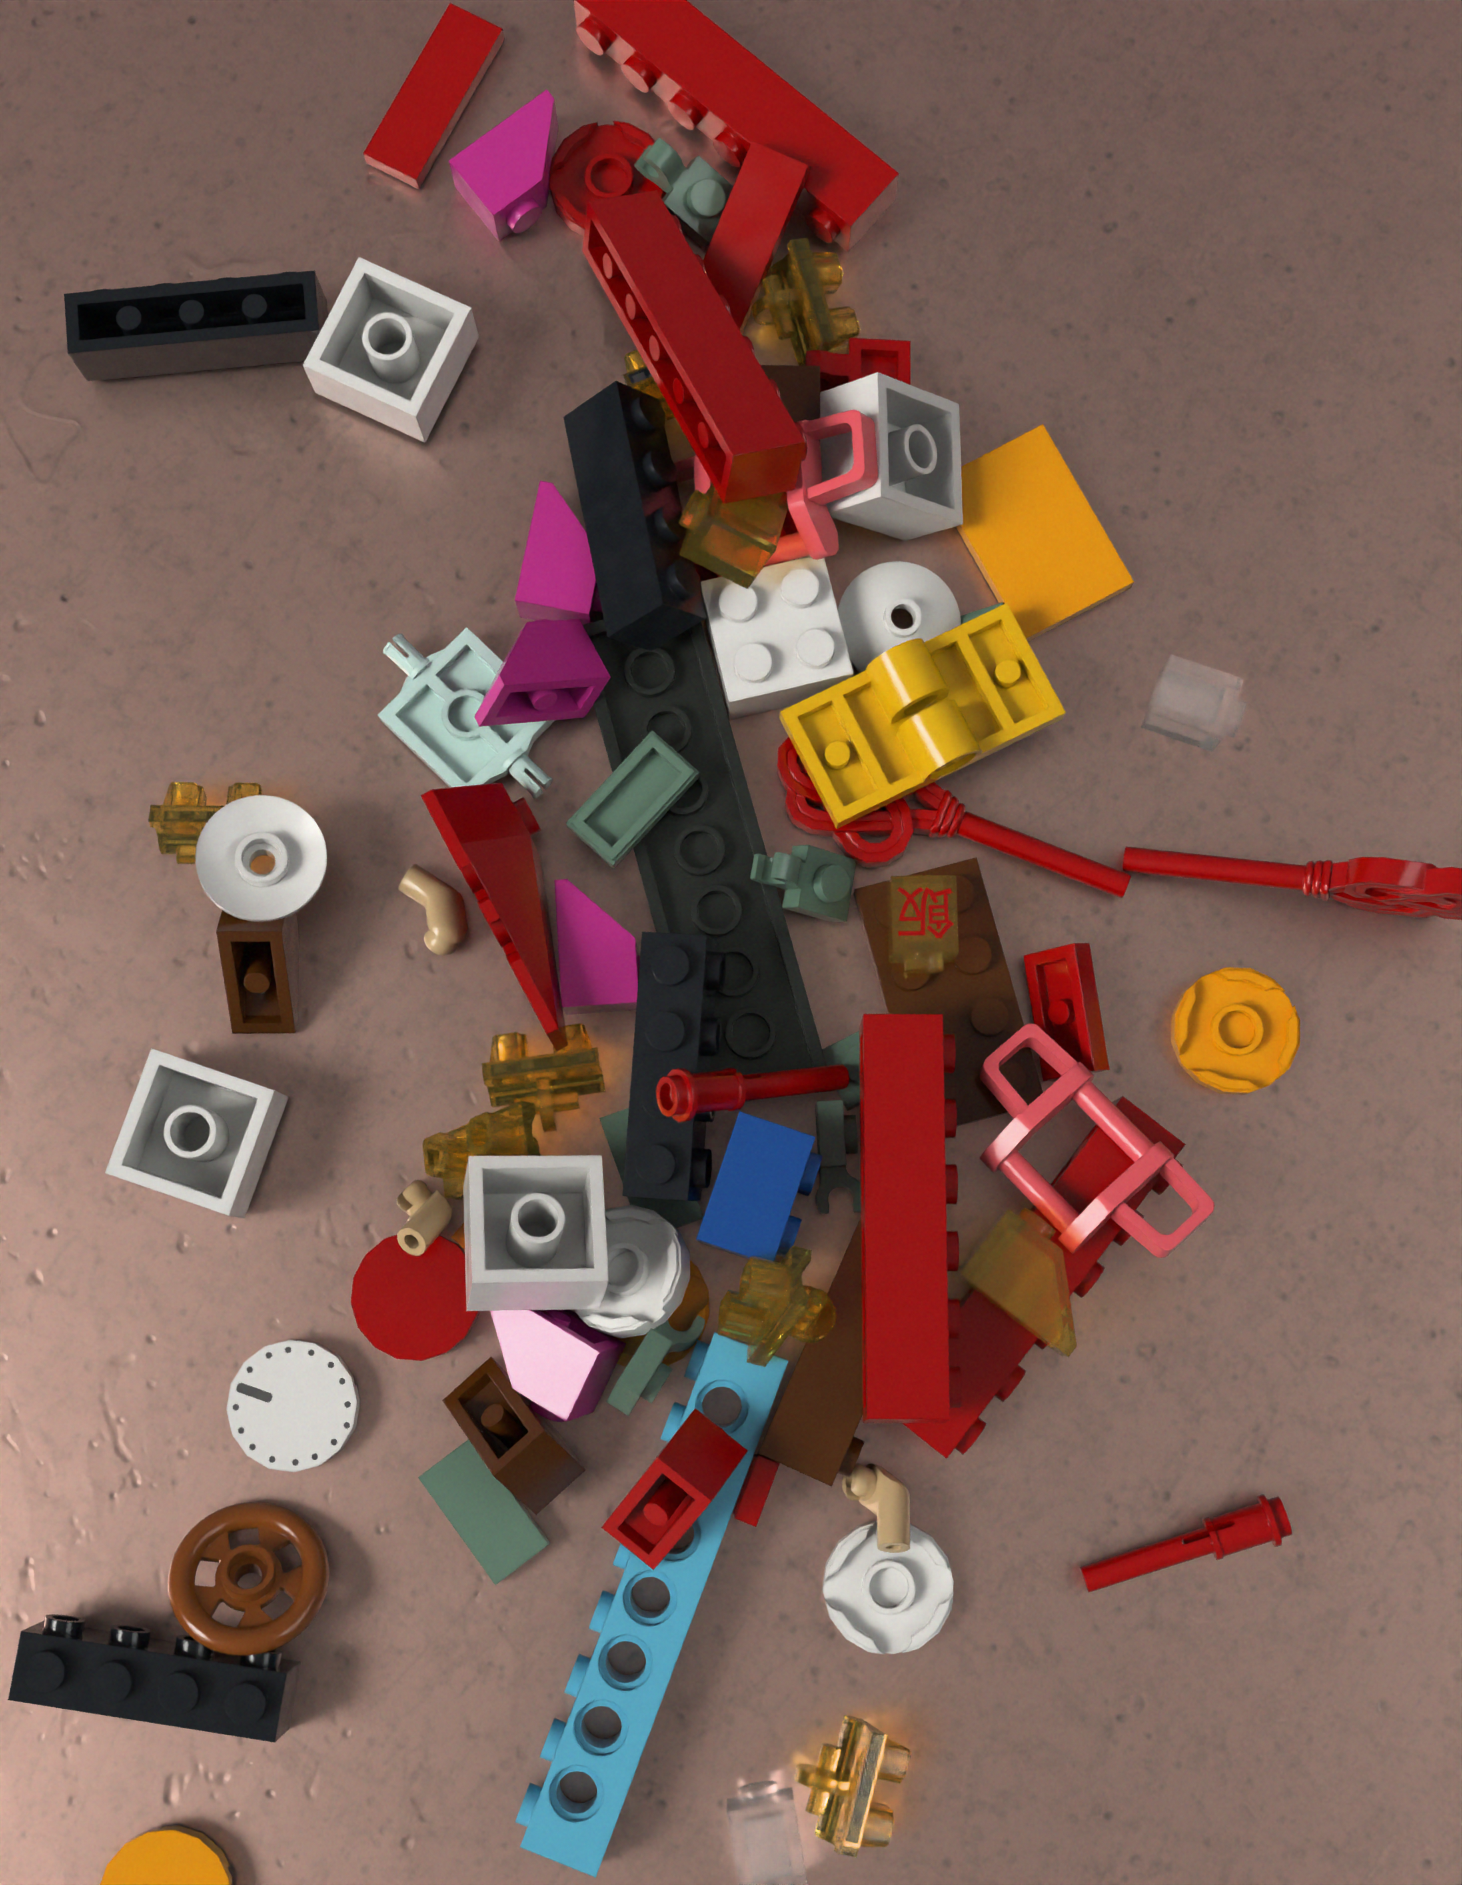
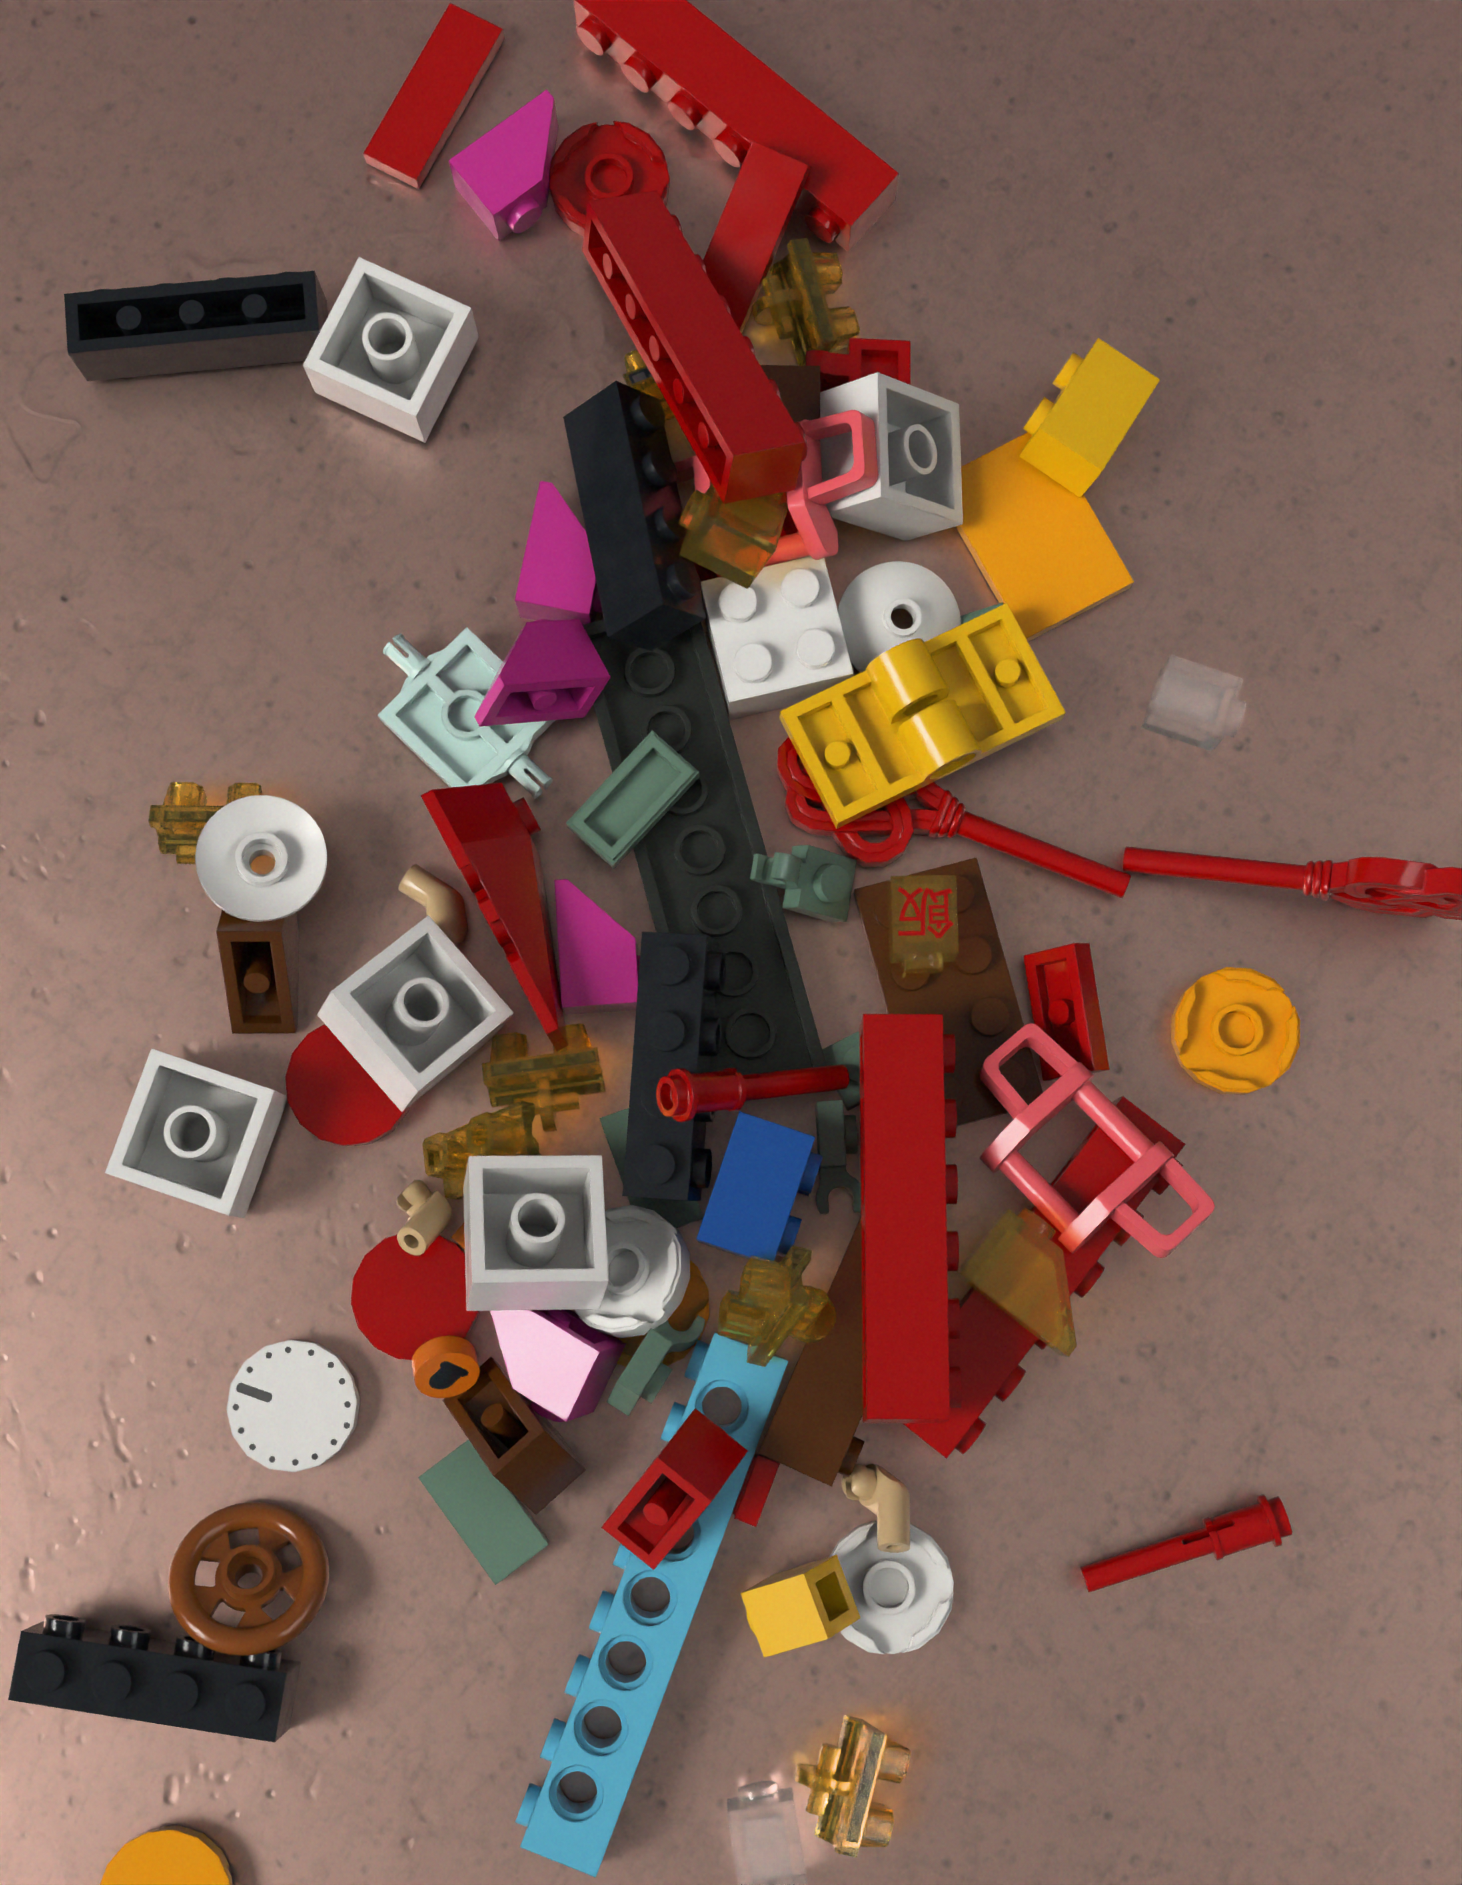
(336, 1094): none -> red tile
(414, 1013): none -> white brick
(445, 1367): none -> orange tile
(693, 192): sand green plate -> none
(800, 1606): none -> yellow brick
(1088, 418): none -> yellow brick

